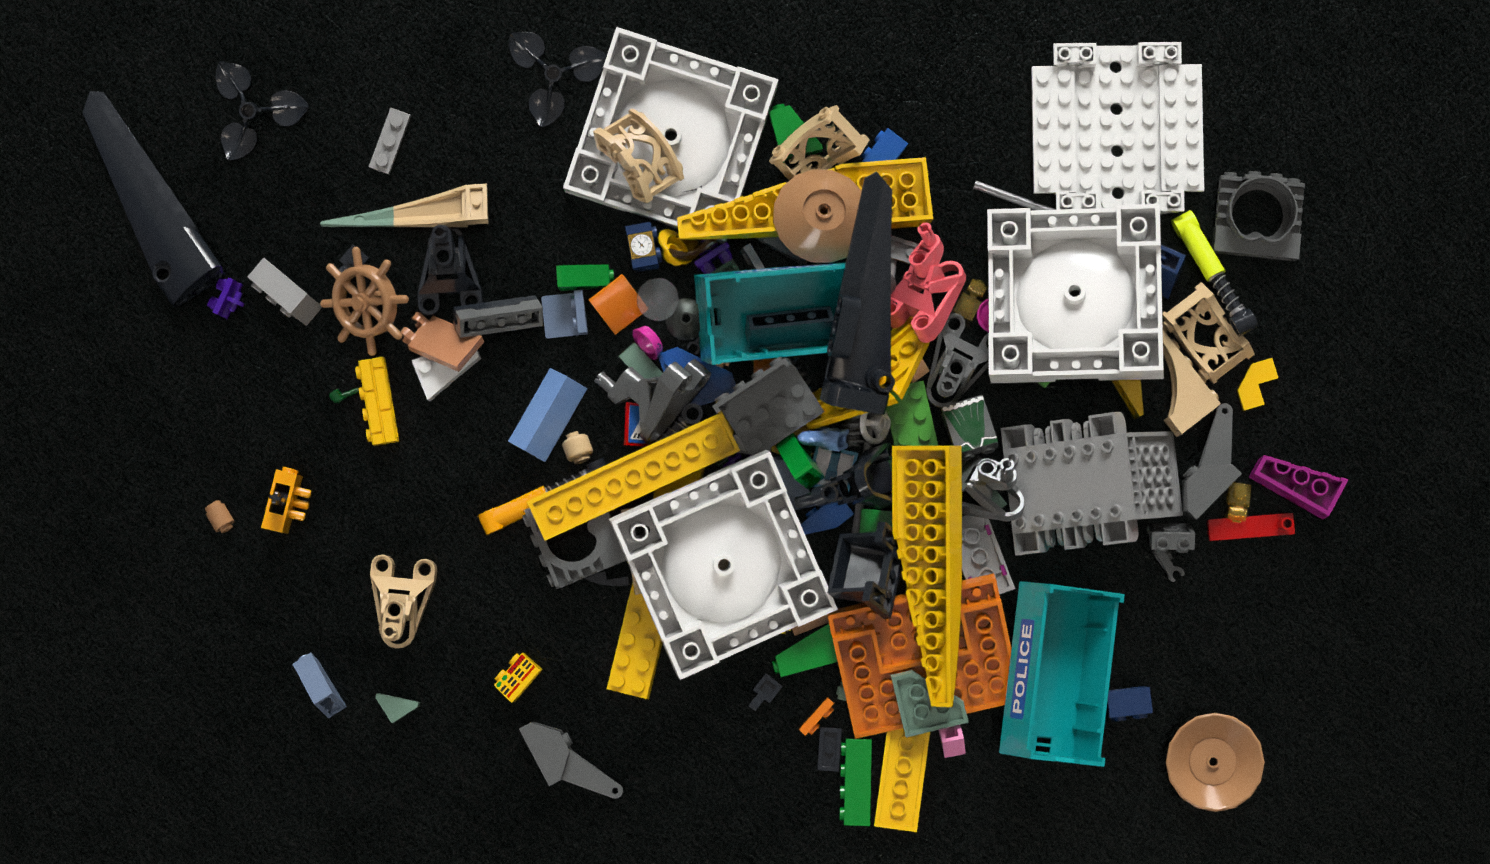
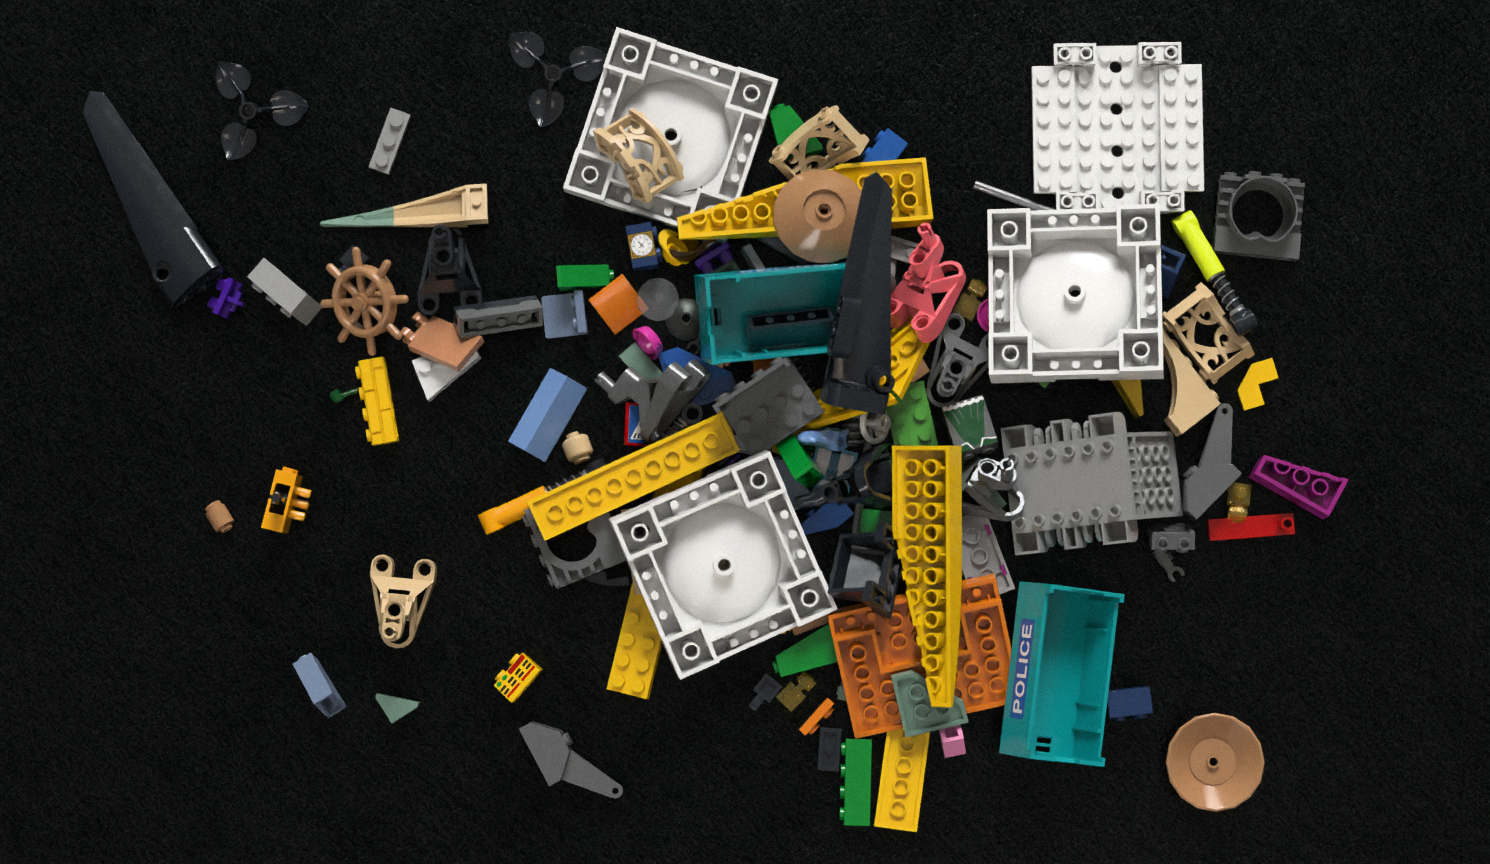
(792, 695): none -> clear yellow plate

